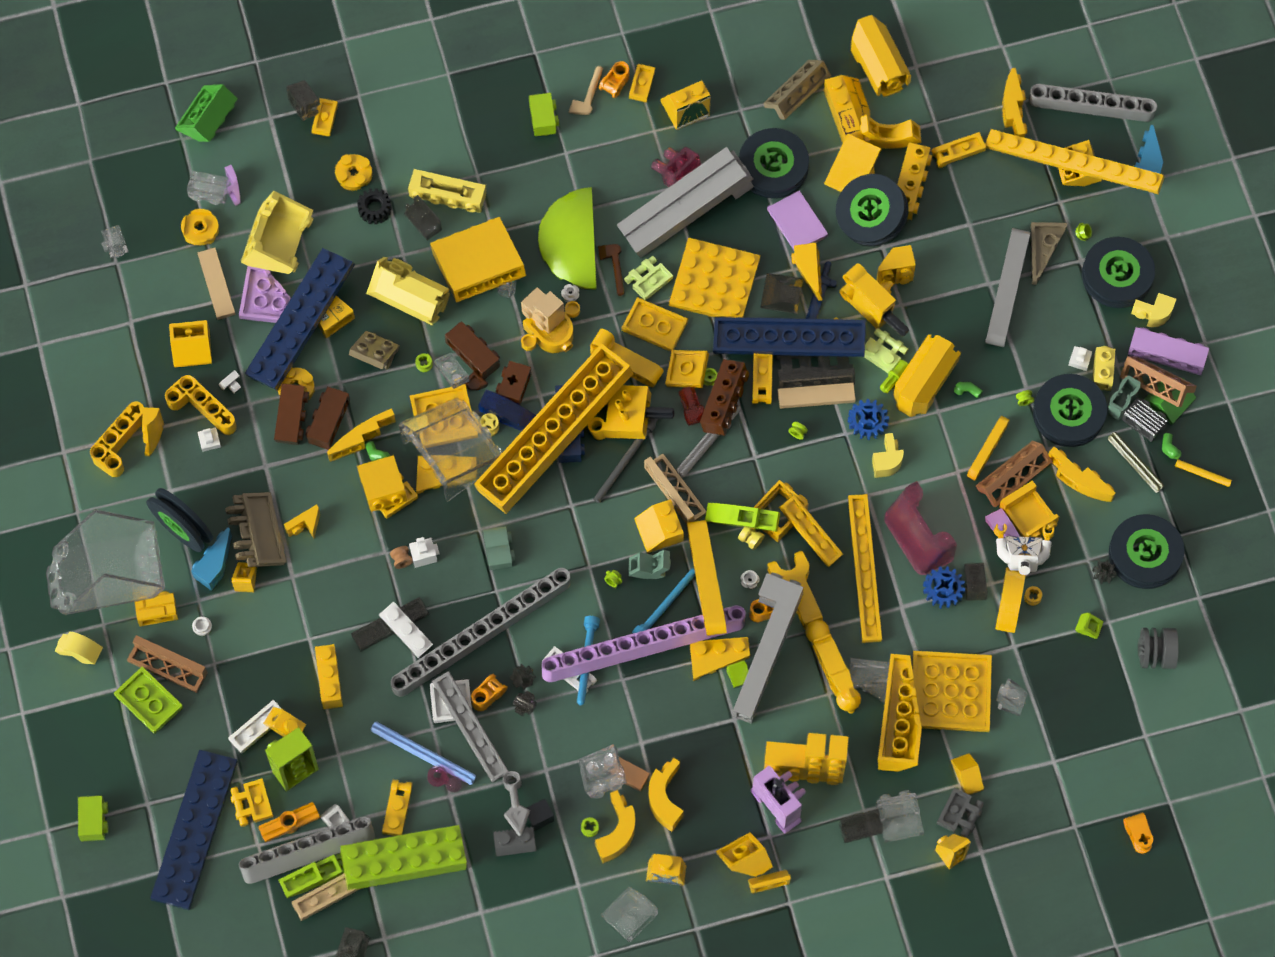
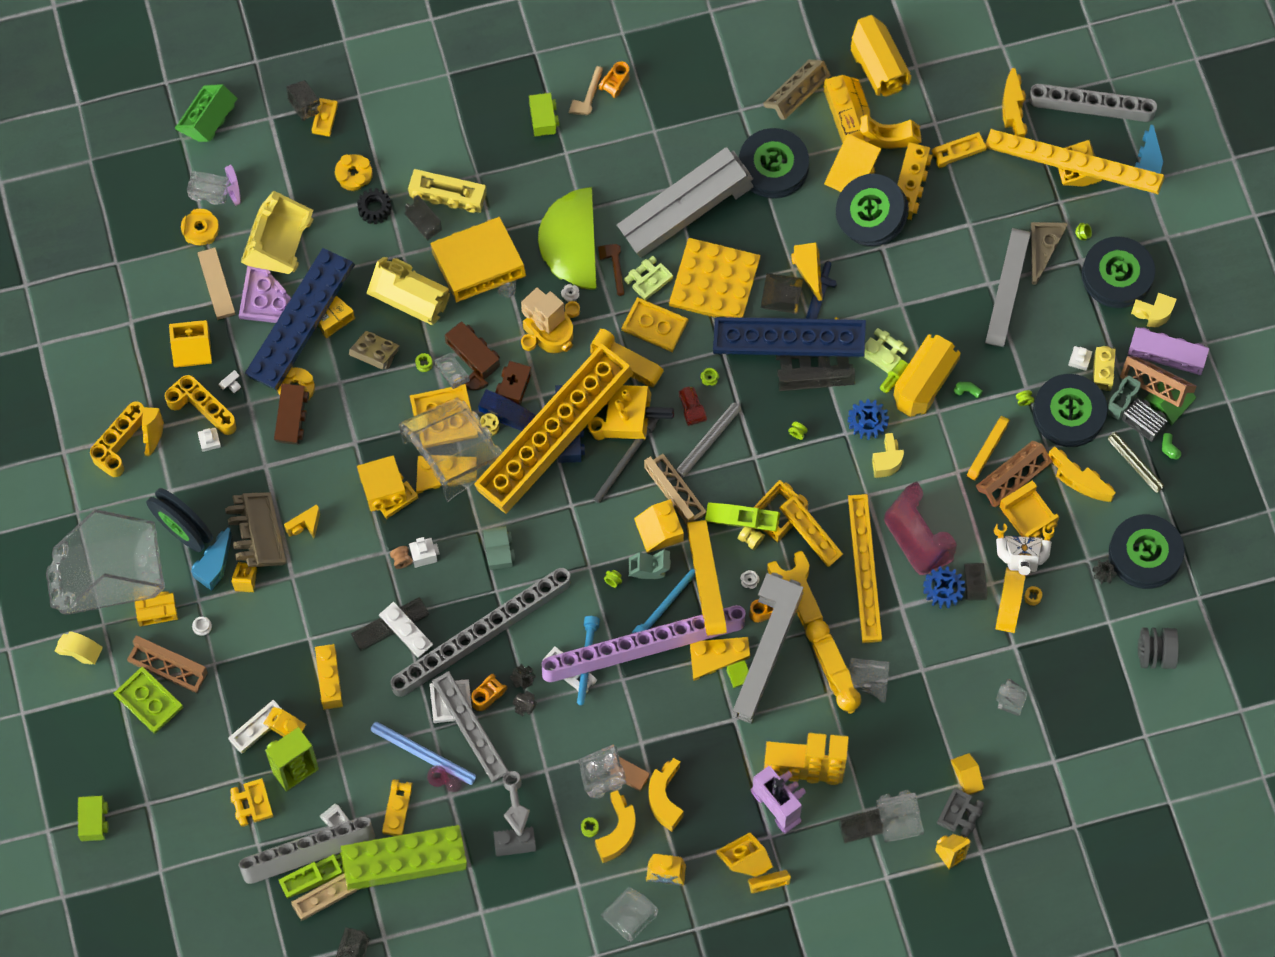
(114, 242): clear brick -> none
(194, 830): dark blue plate -> none
(277, 828): light orange piece -> none
(327, 418): reddish brown brick -> none
(354, 440): yellow slope -> none
(373, 453): bright green arm -> none
(540, 814): black panel -> none
(642, 83): yellow plate -> none
(678, 166): clear pink brick -> none
(687, 105): yellow slope -> none
(687, 368): yellow tile -> none
(724, 397): reddish brown brick -> none
(762, 378): yellow plate -> none
(797, 220): lavender tile -> none
(816, 395): tan tile -> none
(871, 299): yellow piece -> none
(897, 266): yellow slope -> none
(901, 718): yellow wedge -> none
(953, 690): yellow plate -> none
(999, 517): lavender slope -> none
(1089, 625): lime slope -> none
(1138, 829): light orange piece -> none
(1203, 473): yellow bar -> none

